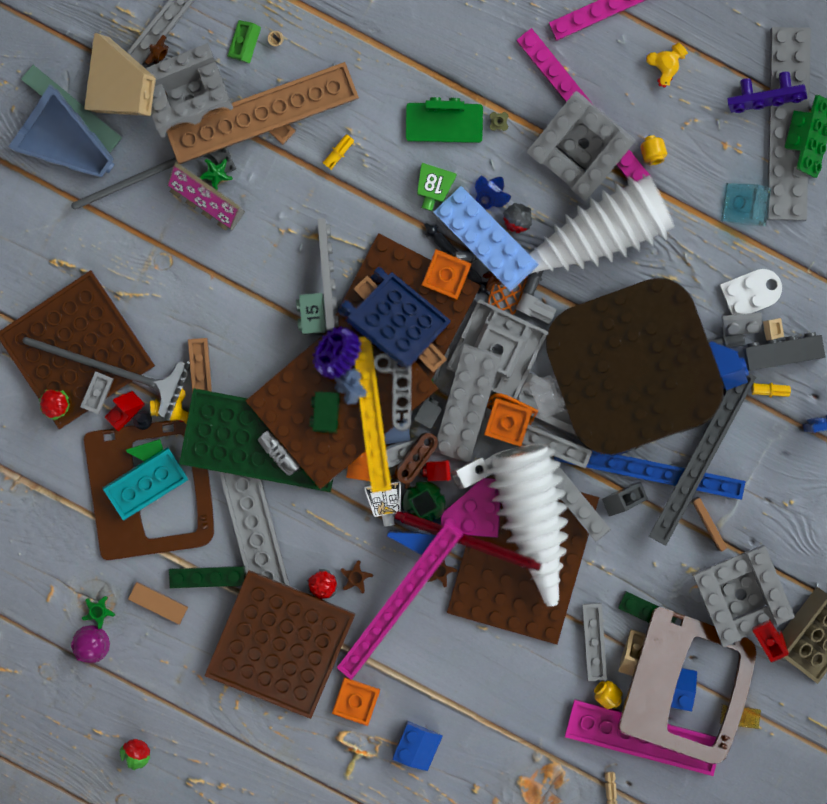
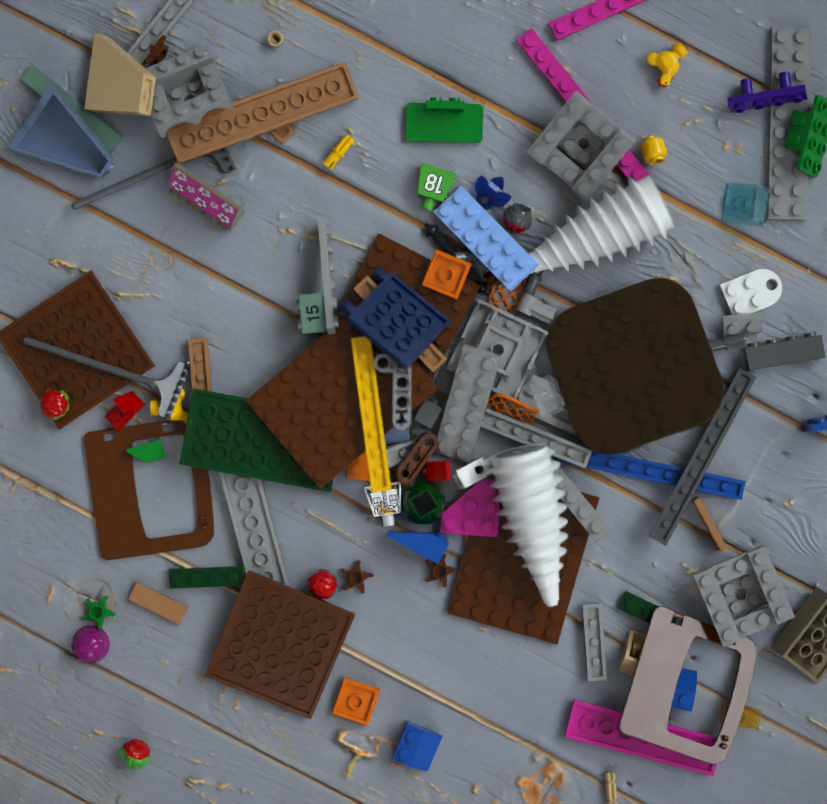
(97, 392): light grey plate -> none
(142, 420): black plate -> none
(145, 483): teal plate -> none
(216, 173): green animal -> none
(244, 41): bright green slope -> none
(278, 453): light grey hinge -> none
(325, 412): dark green brick -> none
(336, 352): dark purple gear -> none
(351, 386): sand blue hips -> none
(400, 600): dark pink plate -> none
(471, 542): dark red piece -> none
(499, 116): olive plate -> none
(508, 422): orange plate -> none
(608, 694): yellow head -> none
(624, 499): dark grey slope -> none
(730, 365): blue slope -> none
(771, 390): yellow axle -> none
(771, 640): red slope -> none
(773, 329): tan plate -> none

